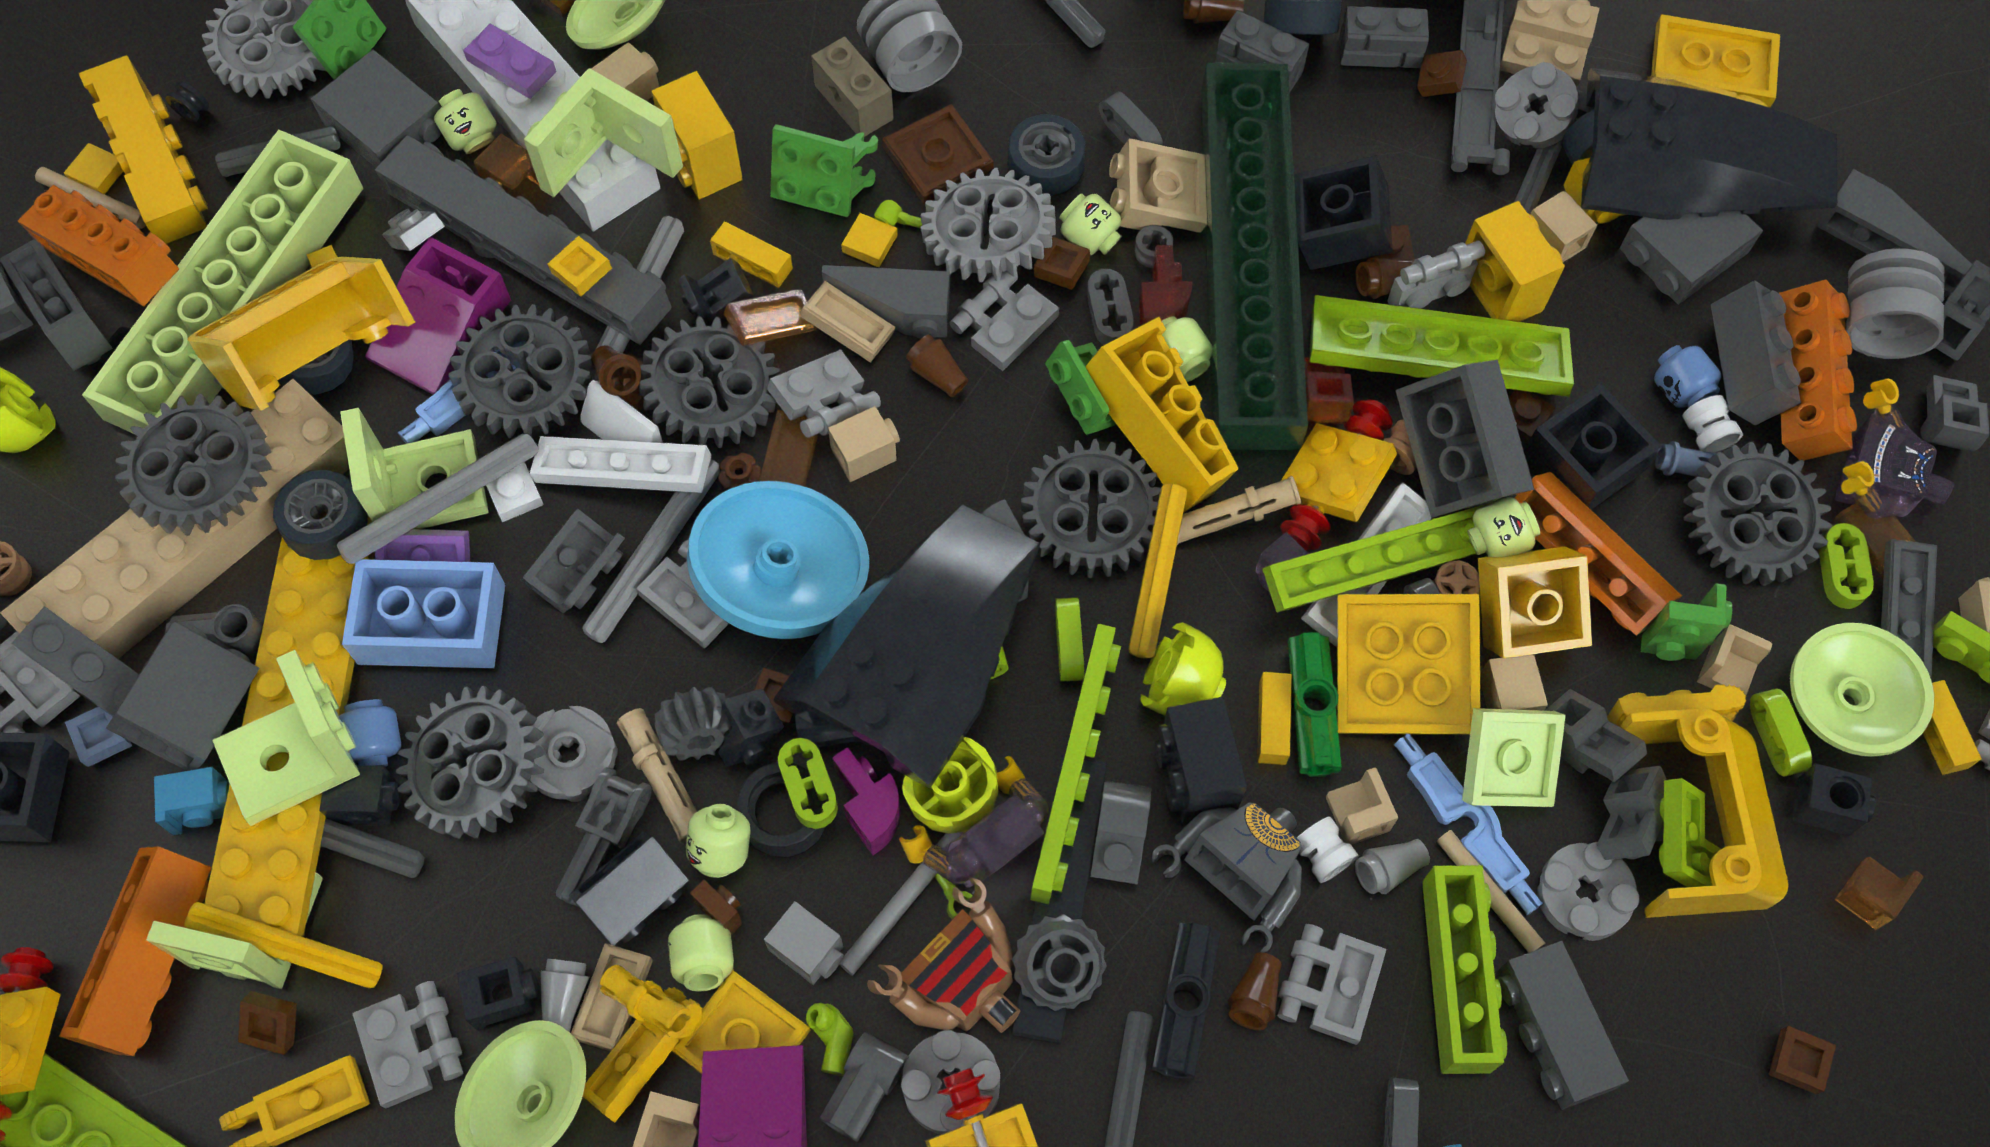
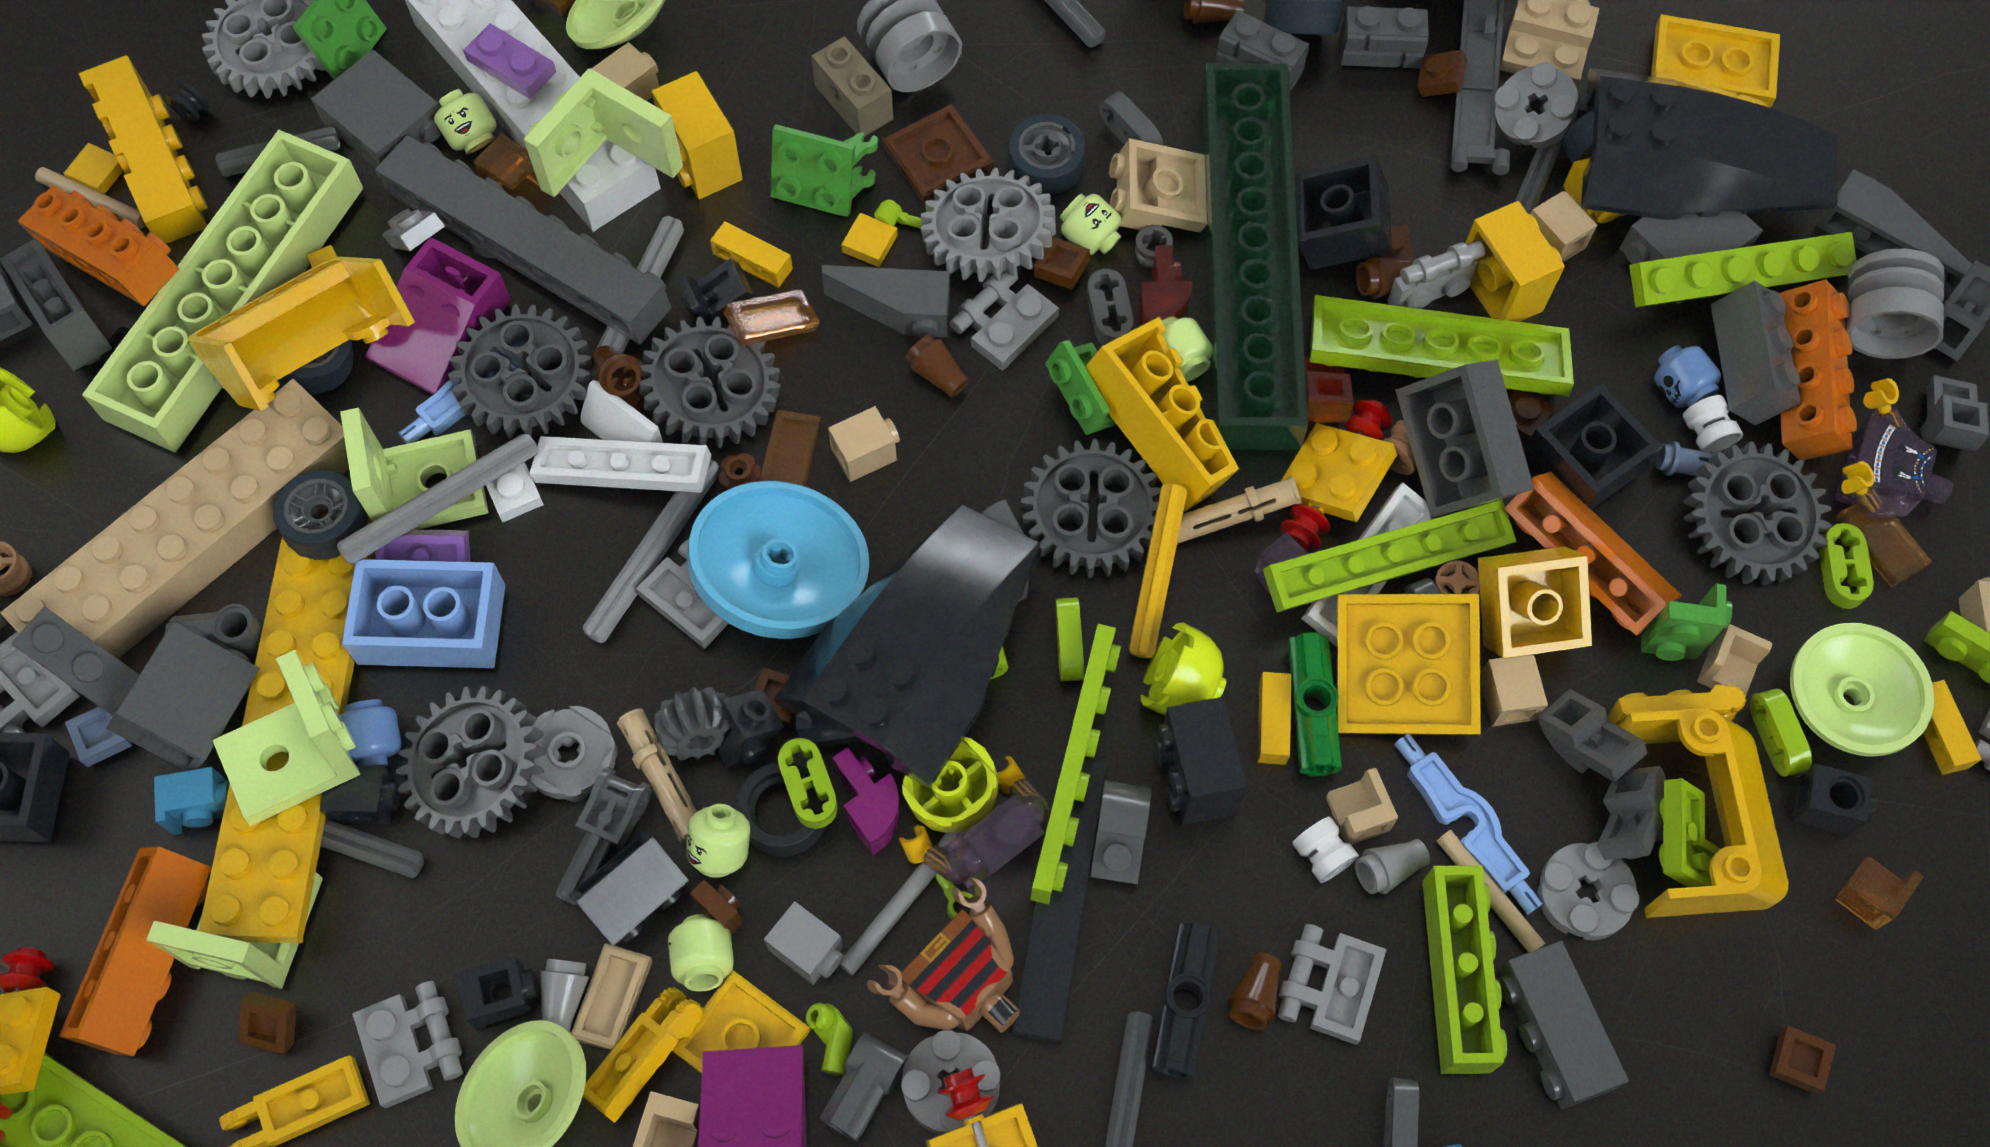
(193, 464): dark grey gear -> none
(285, 945): yellow axle -> none
(572, 561): dark grey bracket -> none
(579, 266): yellow plate -> none
(645, 1001): yellow pin -> none
(818, 384): light grey plate -> none
(847, 321): tan tile -> none
(1059, 962): dark grey piece -> none
(1246, 859): dark grey torso -> none
(1504, 528): yellowish green head -> none
(1513, 757): yellowish green plate -> none
(1731, 269): none -> lime plate
(1910, 595): dark grey tile -> none

